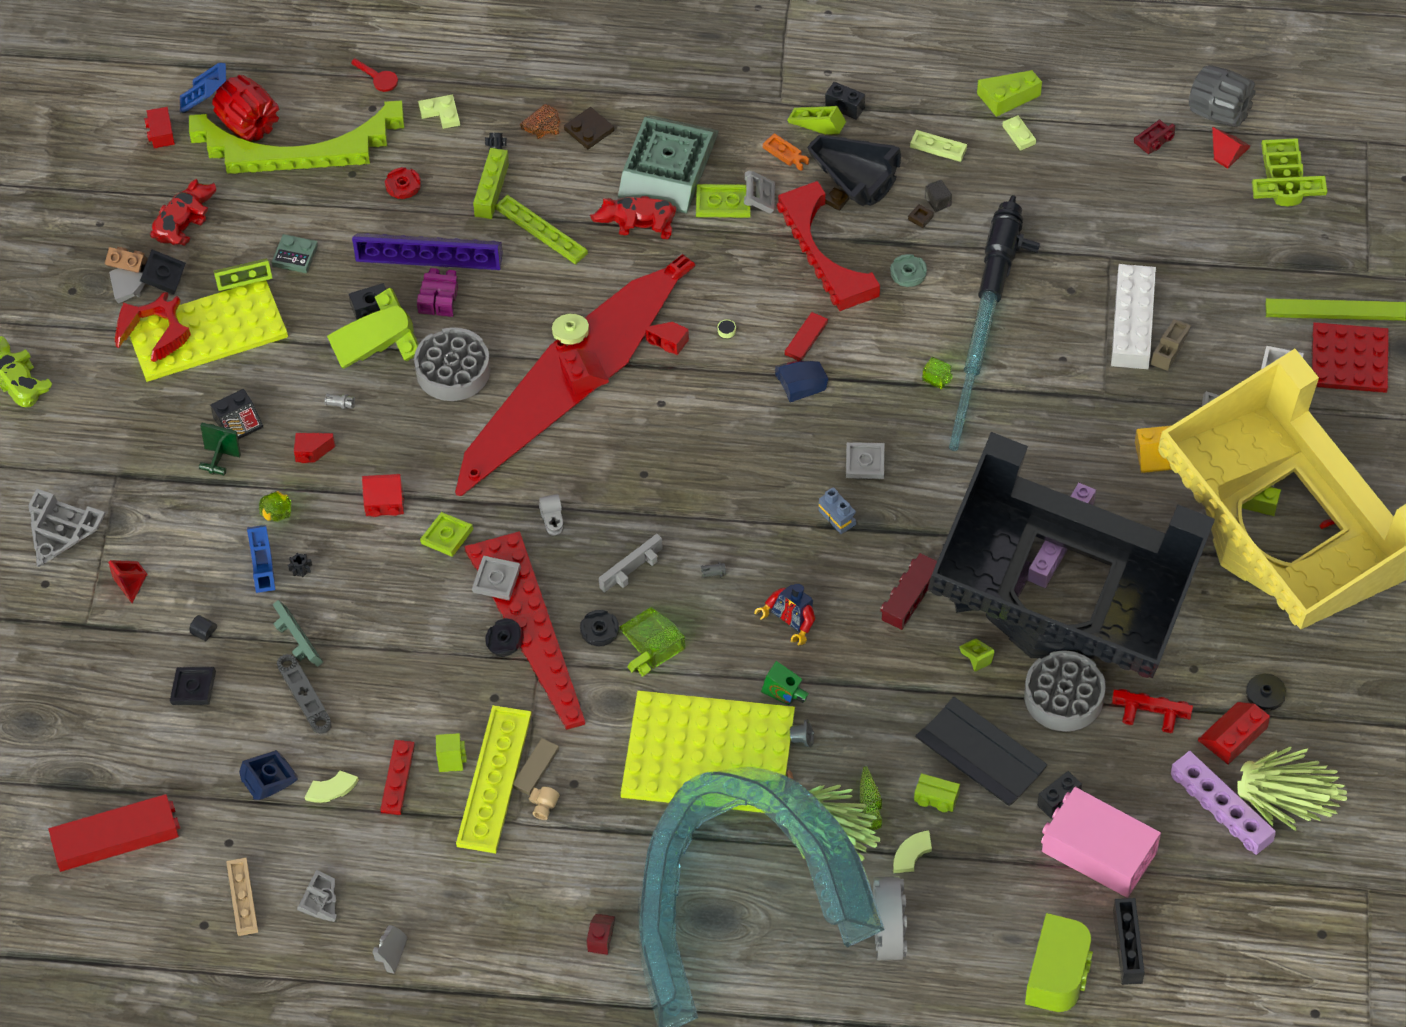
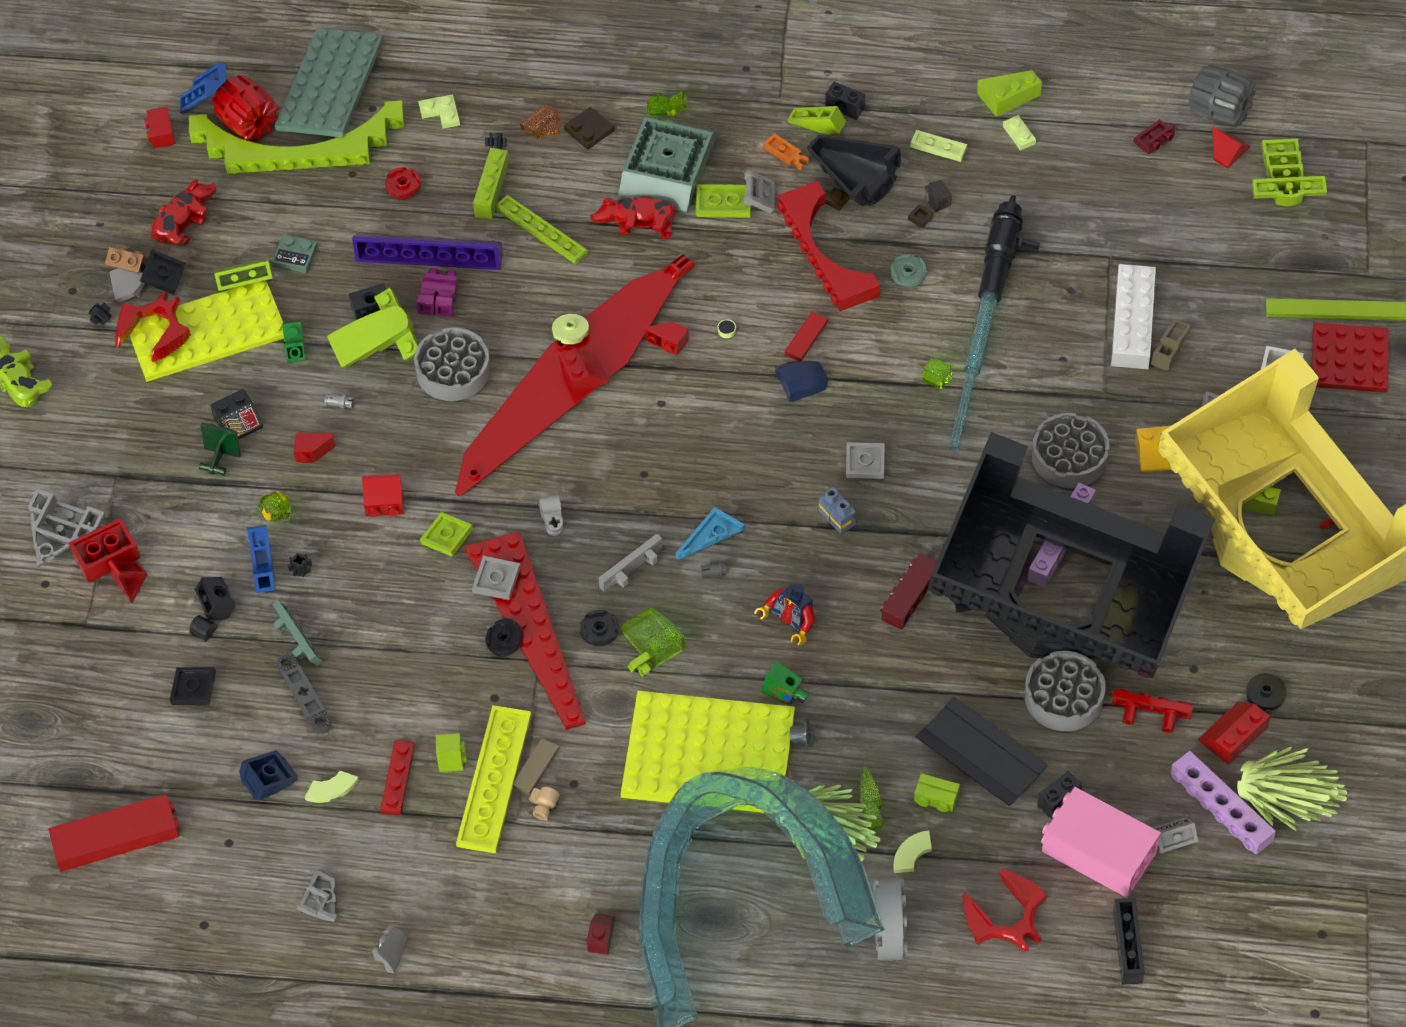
(99, 313): none -> black gear
(102, 545): none -> red slope
(215, 598): none -> black brick
(242, 896): tan plate -> none
(293, 341): none -> green slope
(329, 82): none -> sand green plate
(382, 81): red piece -> none
(663, 106): none -> clear neon green slope
(712, 529): none -> dark azure wing
(978, 652): lime slope -> none
(1030, 898): none -> red piece
(1059, 964): lime brick -> none
(1070, 450): none -> light grey brick
(1176, 834): none -> light grey panel

